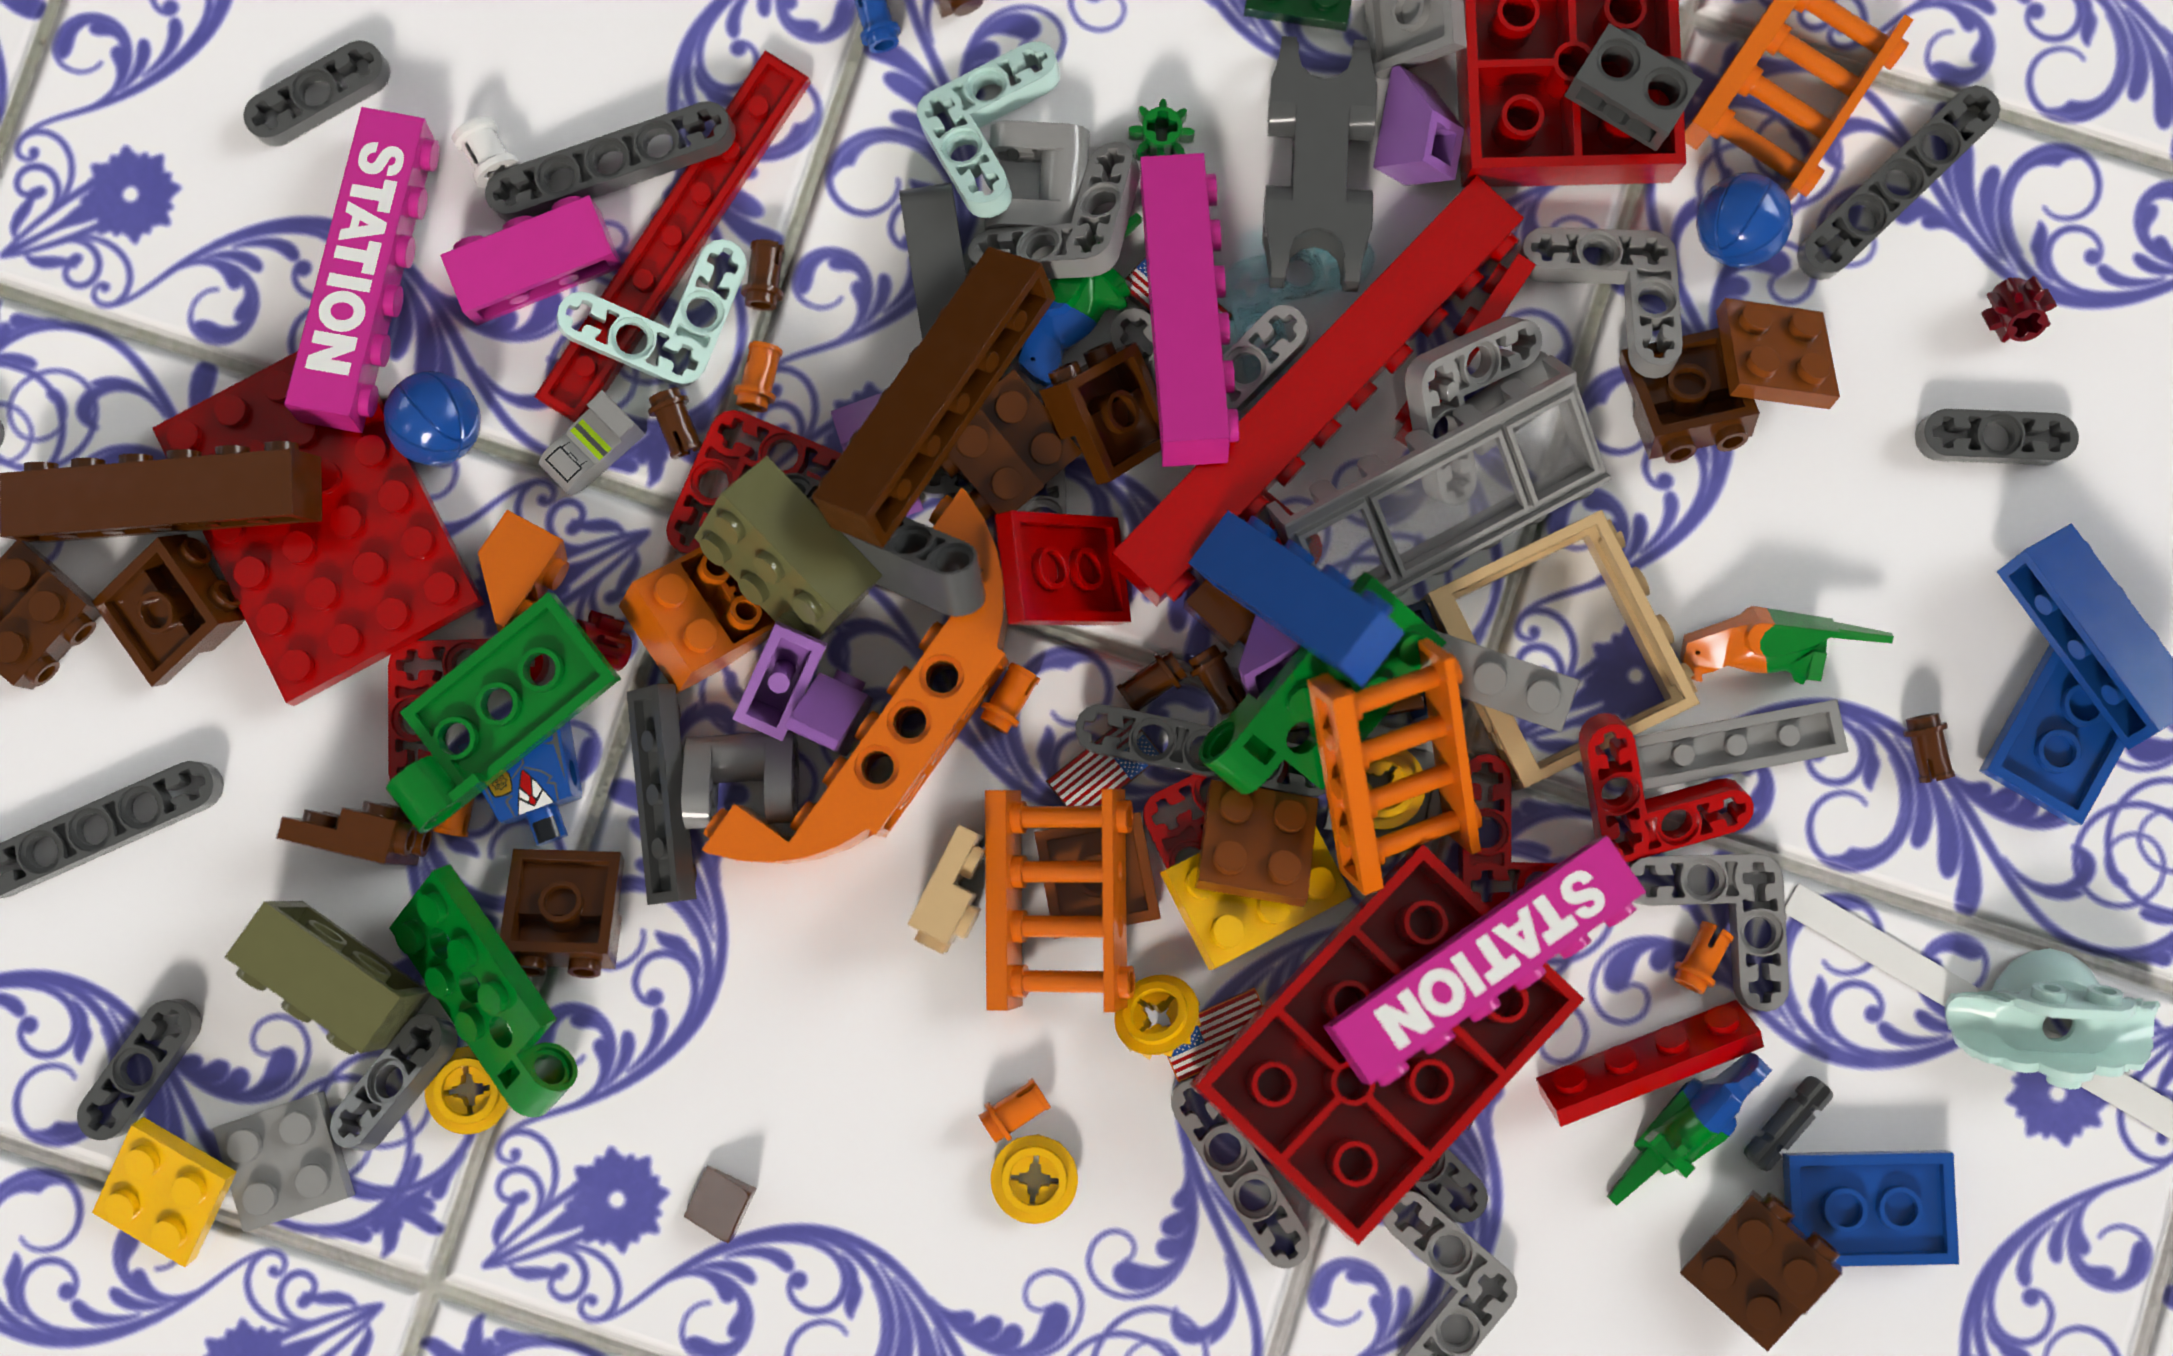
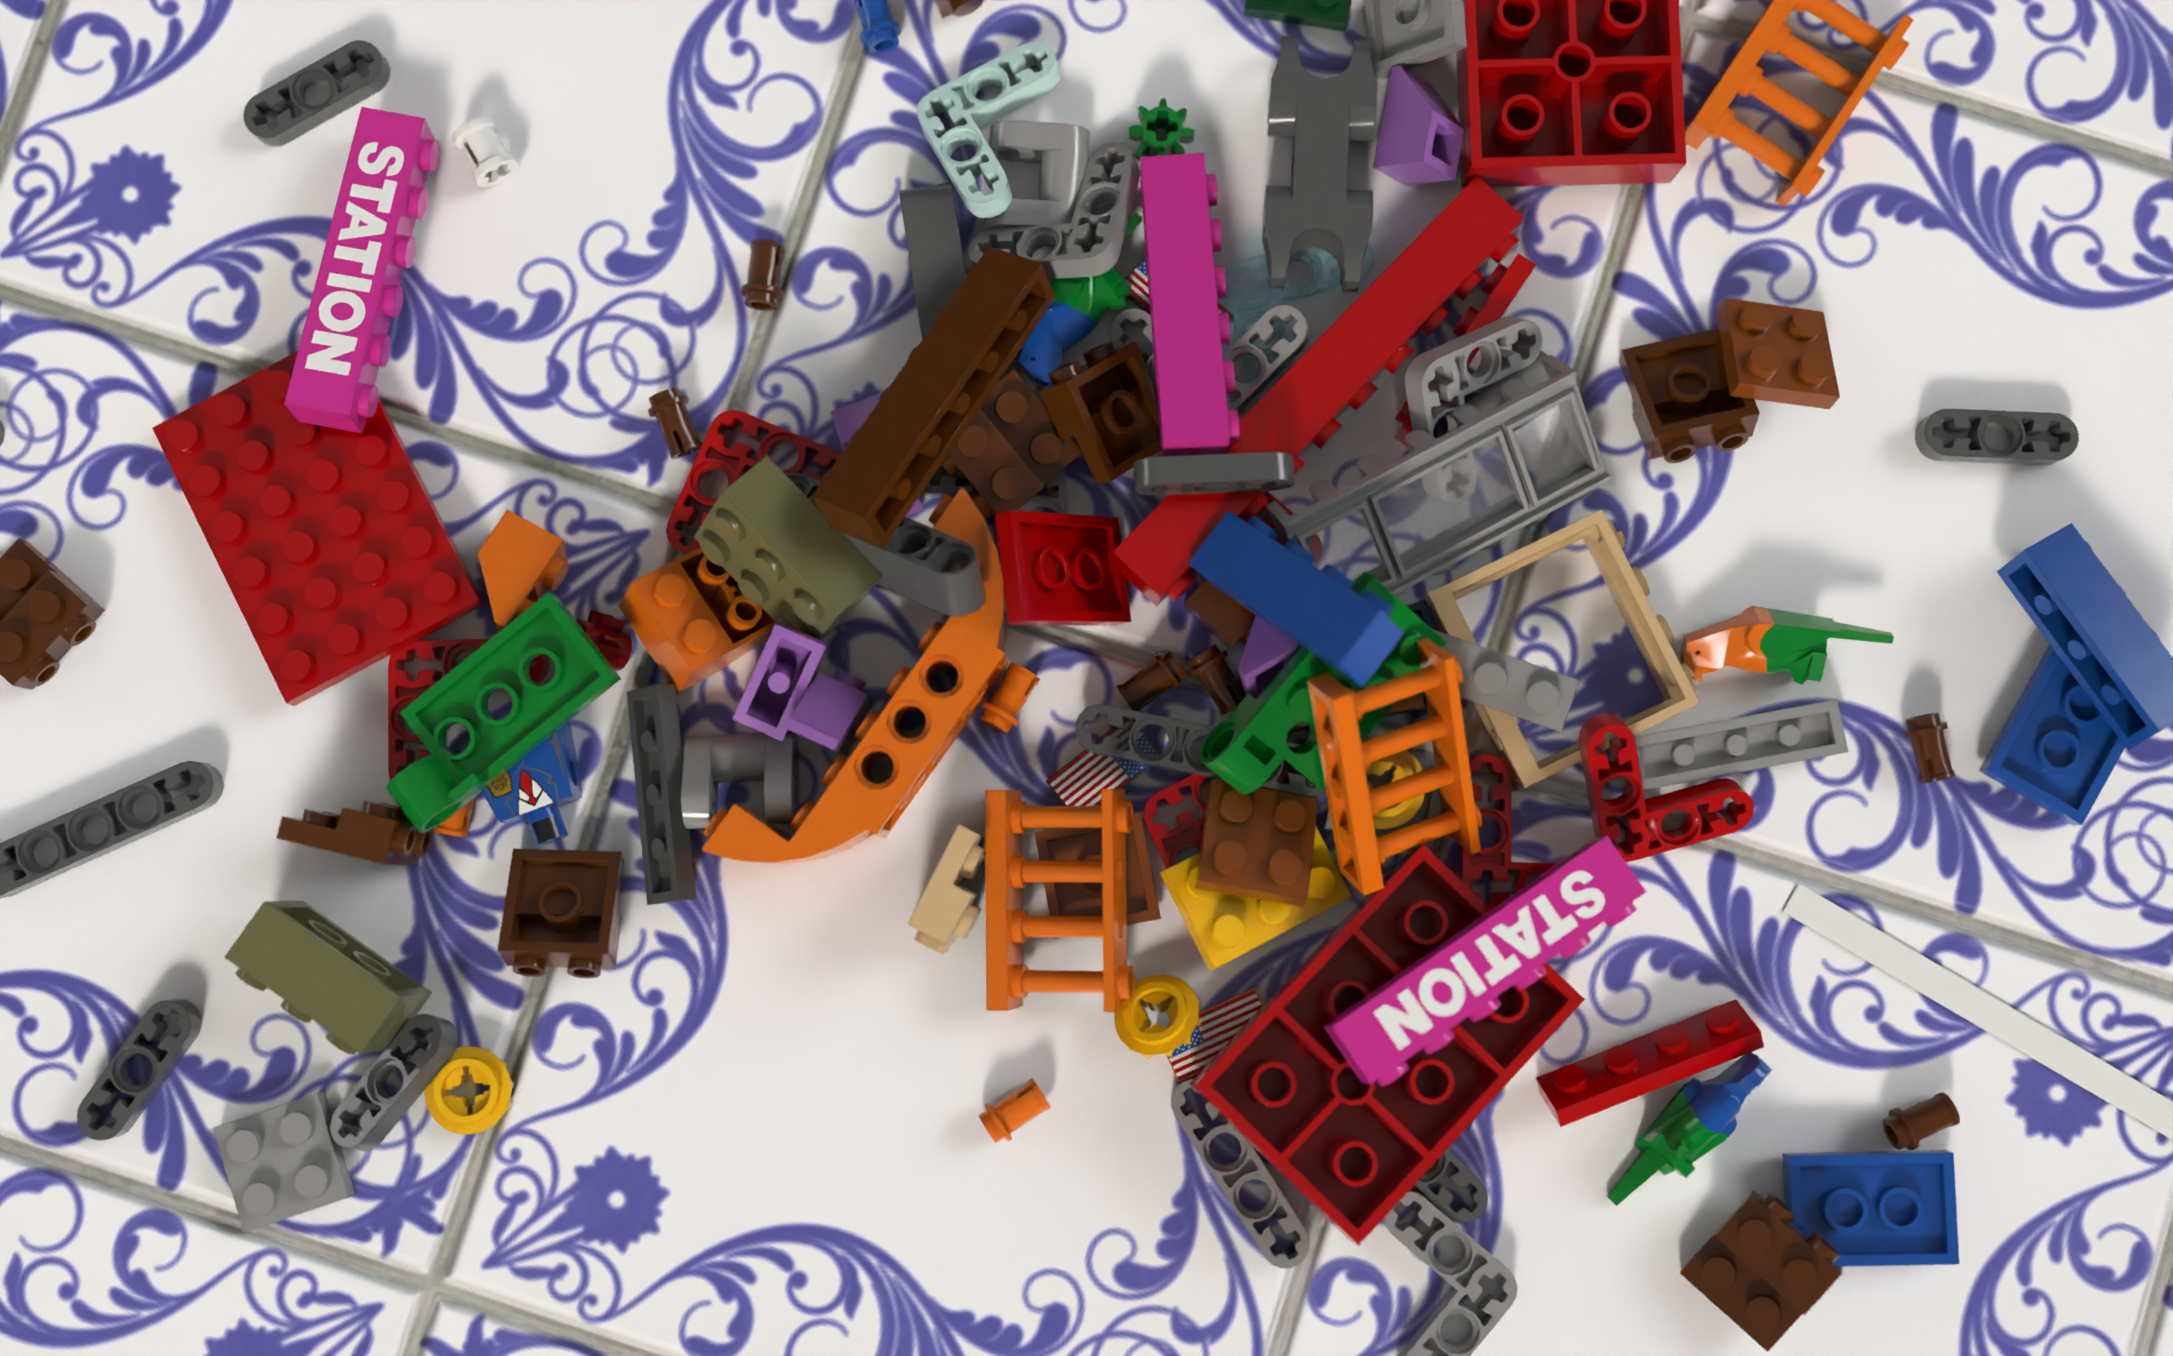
(162, 494): reddish brown brick -> none
(164, 1191): yellow plate -> none
(169, 607): reddish brown plate -> none
(432, 418): blue piece -> none
(525, 1074): green hinge -> none
(531, 259): dark pink brick -> none
(590, 445): light grey leg -> none
(636, 164): dark grey beam -> none
(678, 233): red tile -> none
(680, 332): light aqua beam -> none
(719, 1204): slope -> none
(758, 377): orange pin -> none
(1014, 1195): yellow gear -> none
(1213, 473): none -> dark grey beam
(1626, 99): dark grey brick -> none
(1636, 276): light grey beam -> none
(1702, 961): orange pin -> none
(1731, 889): light grey beam -> none
(1744, 220): blue piece -> none
(1788, 1123): dark grey axle -> none
(1916, 165): dark grey beam -> none
(1920, 1121): none -> reddish brown pin
(2007, 1023): light aqua piece -> none
(2018, 309): dark red gear -> none

